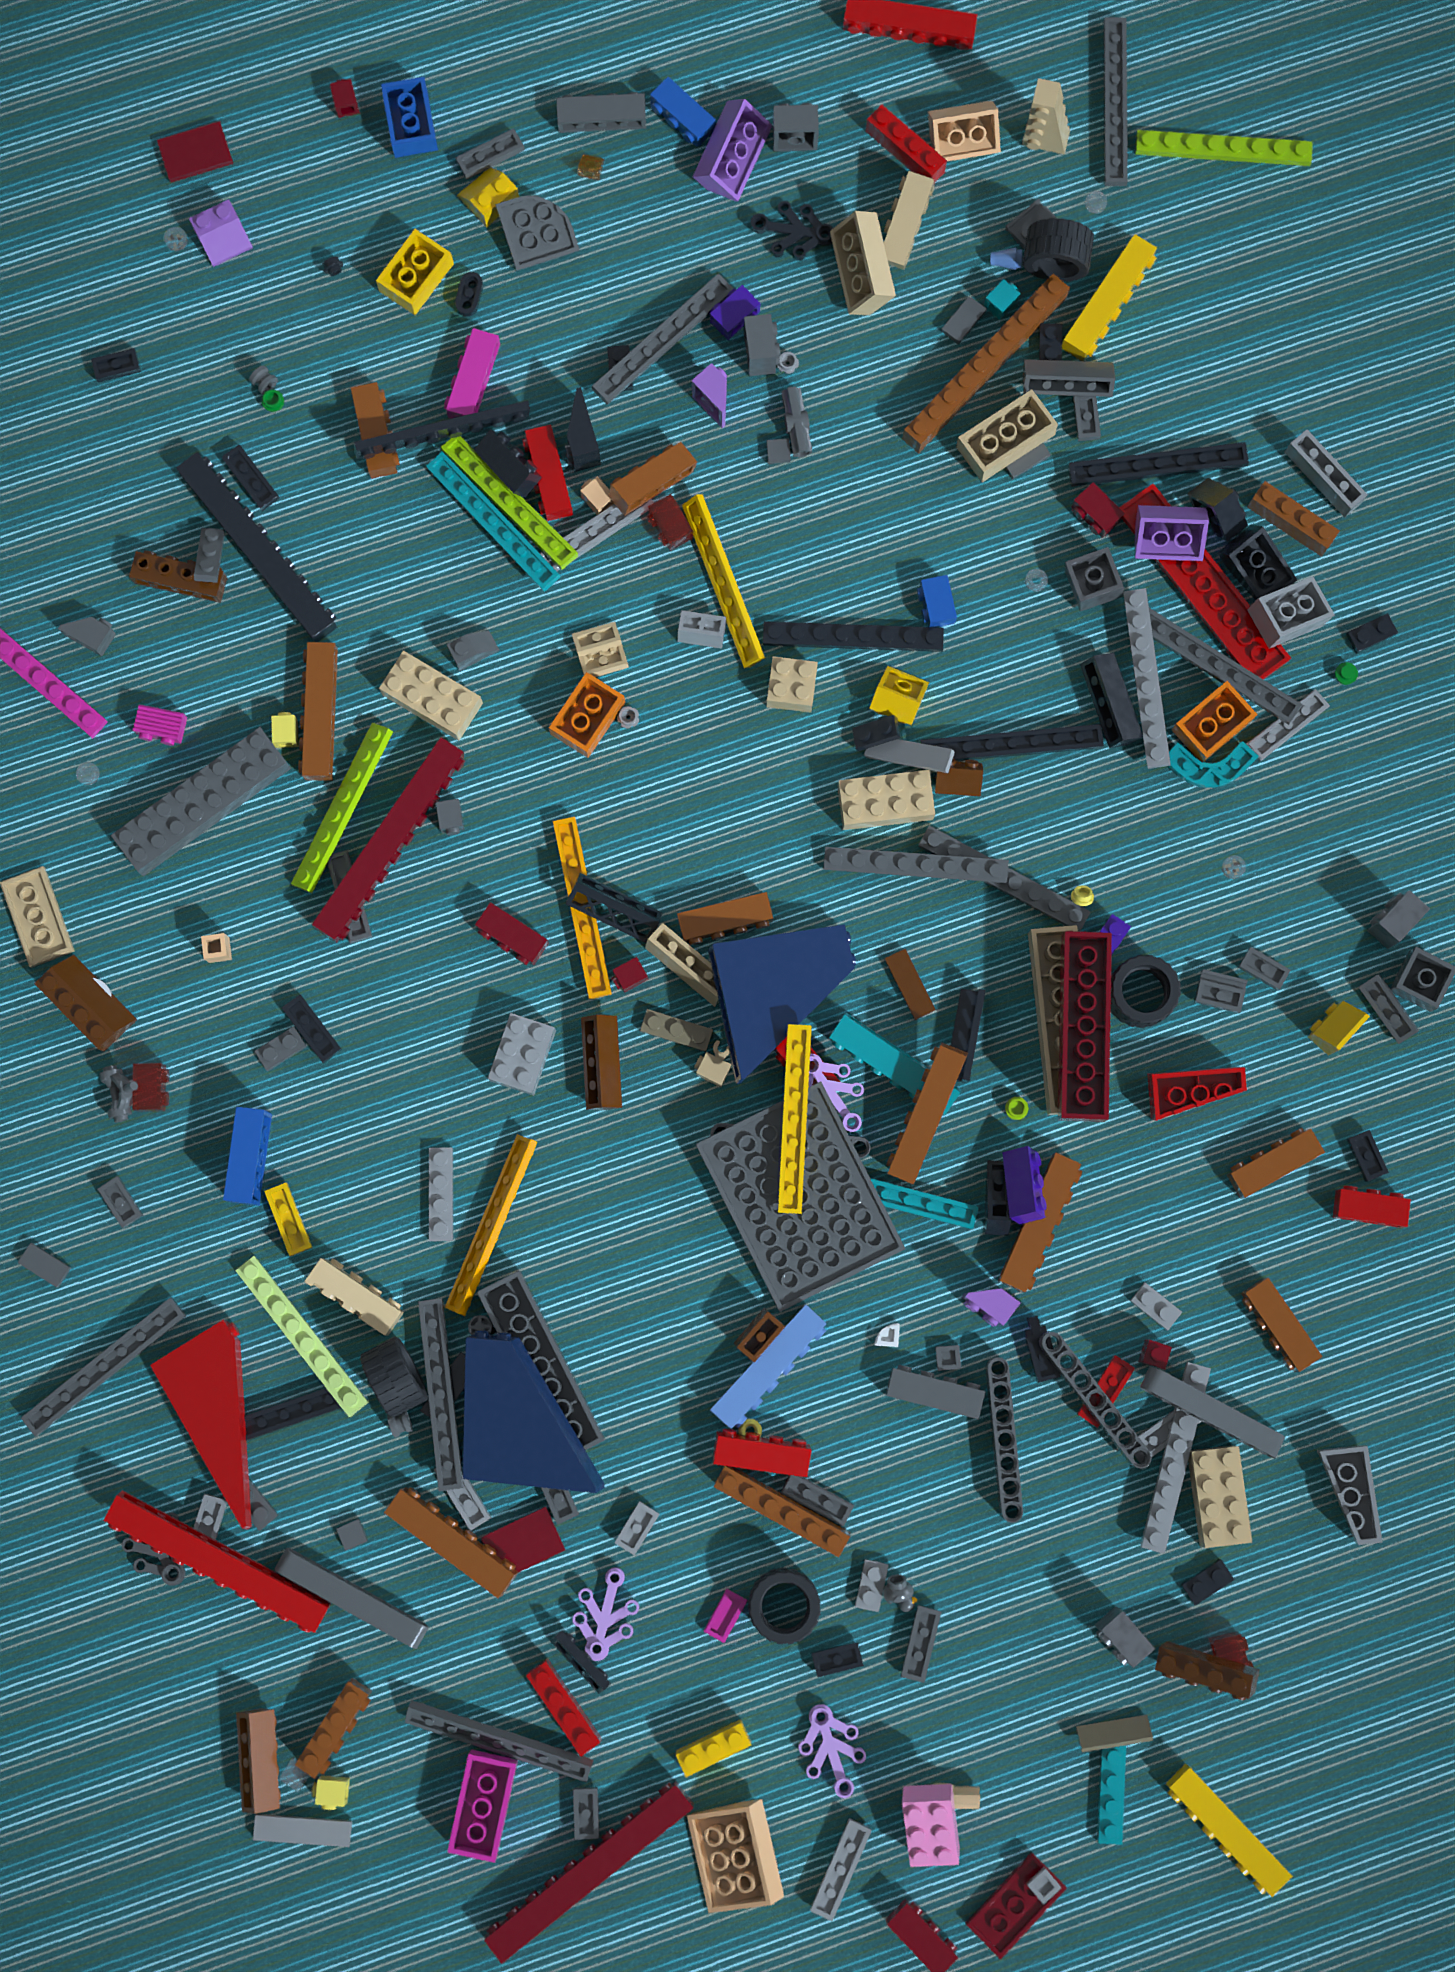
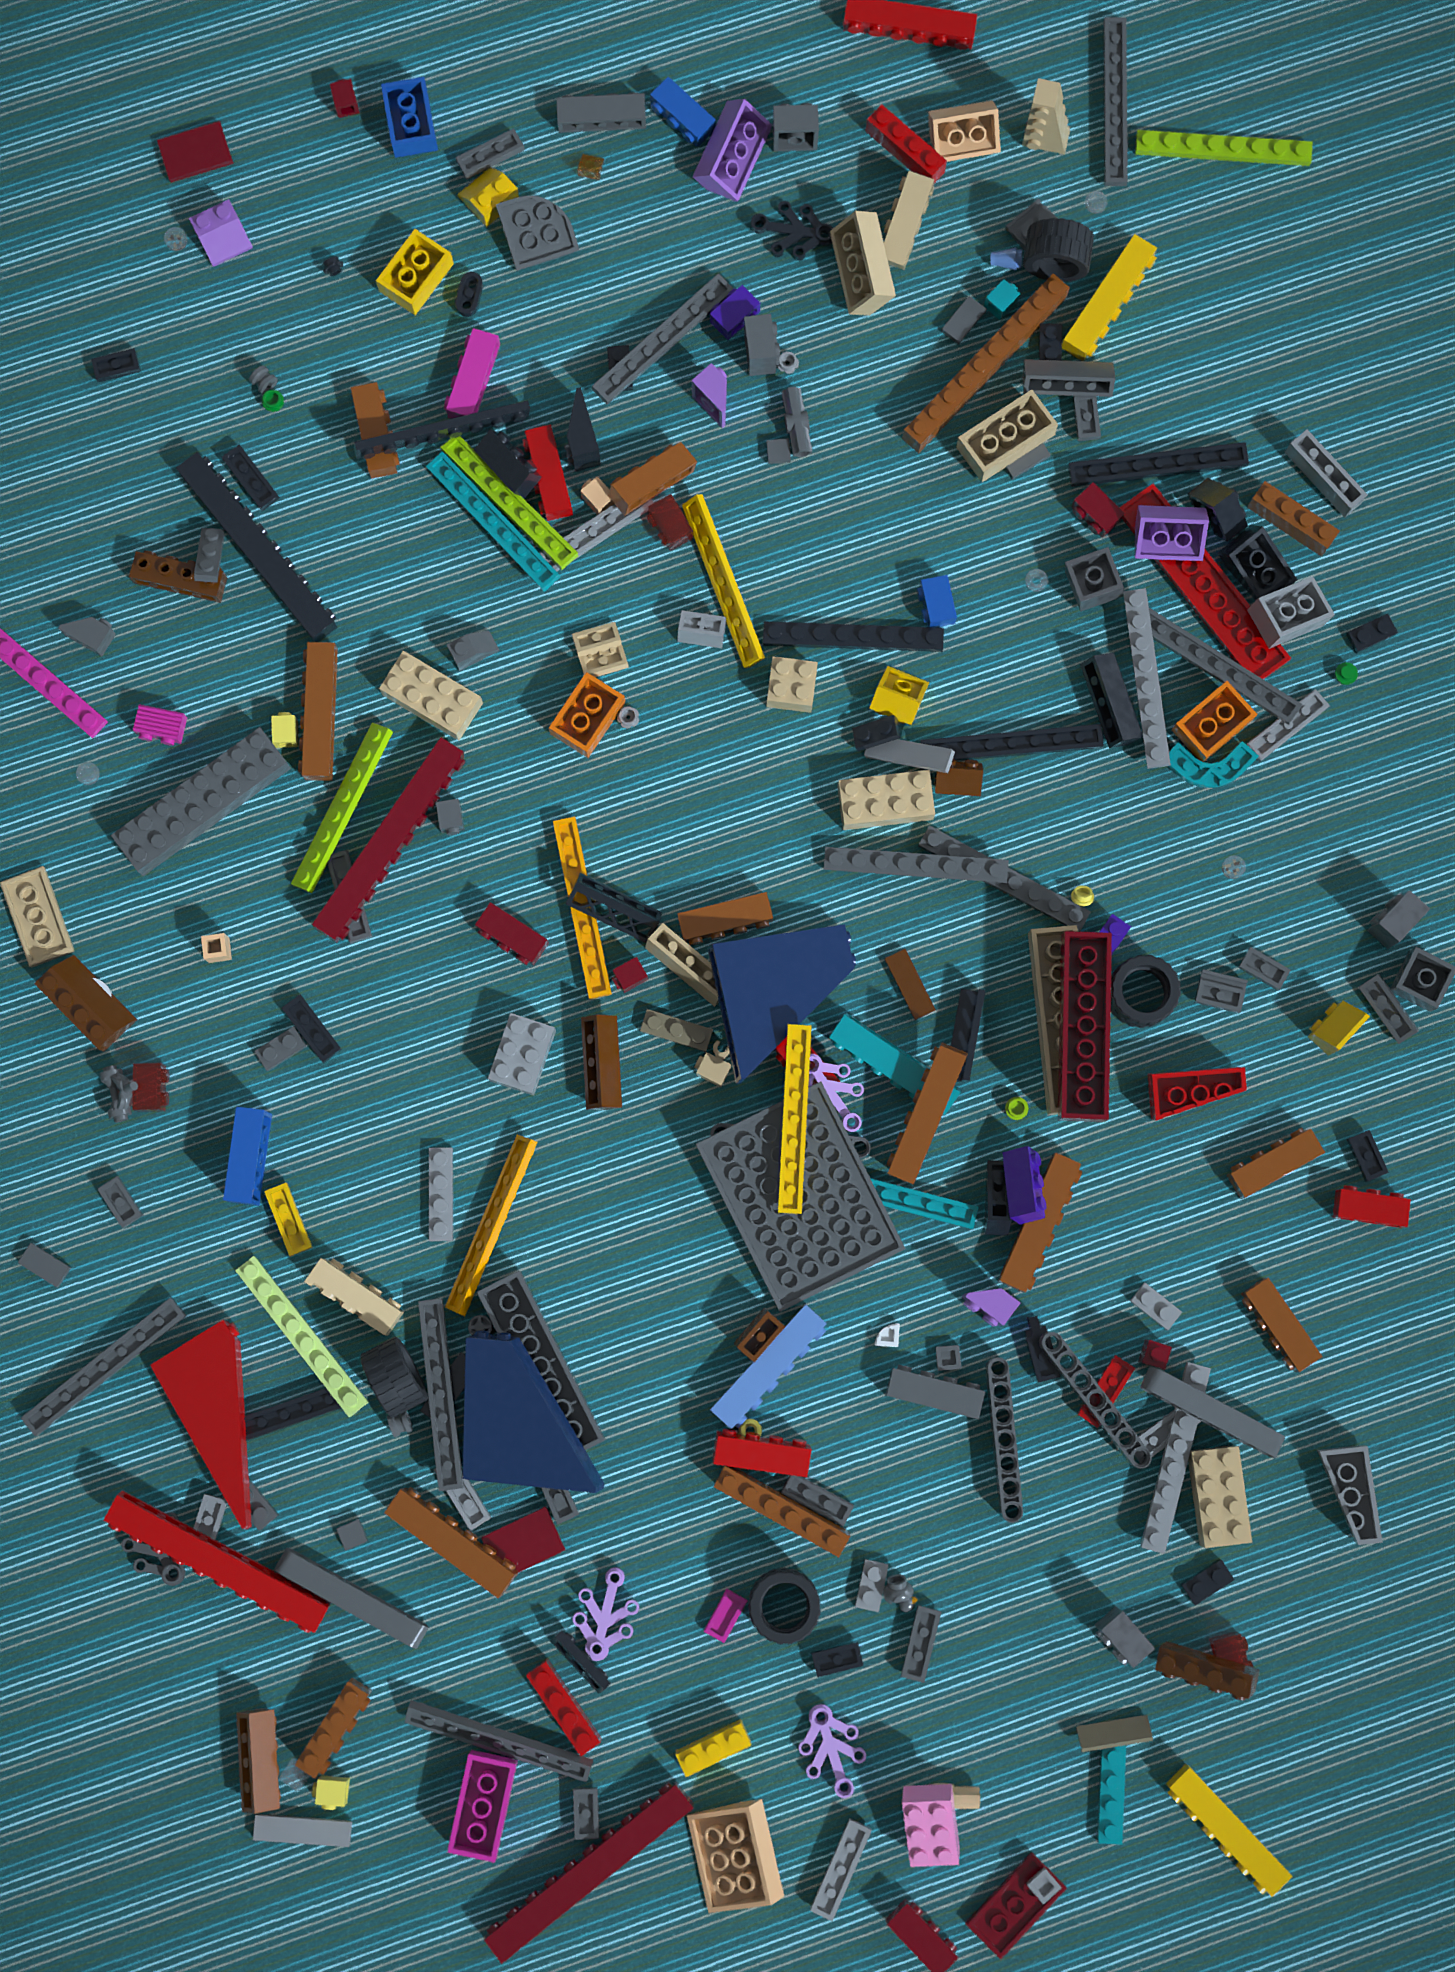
(637, 1528): light grey plate -> none

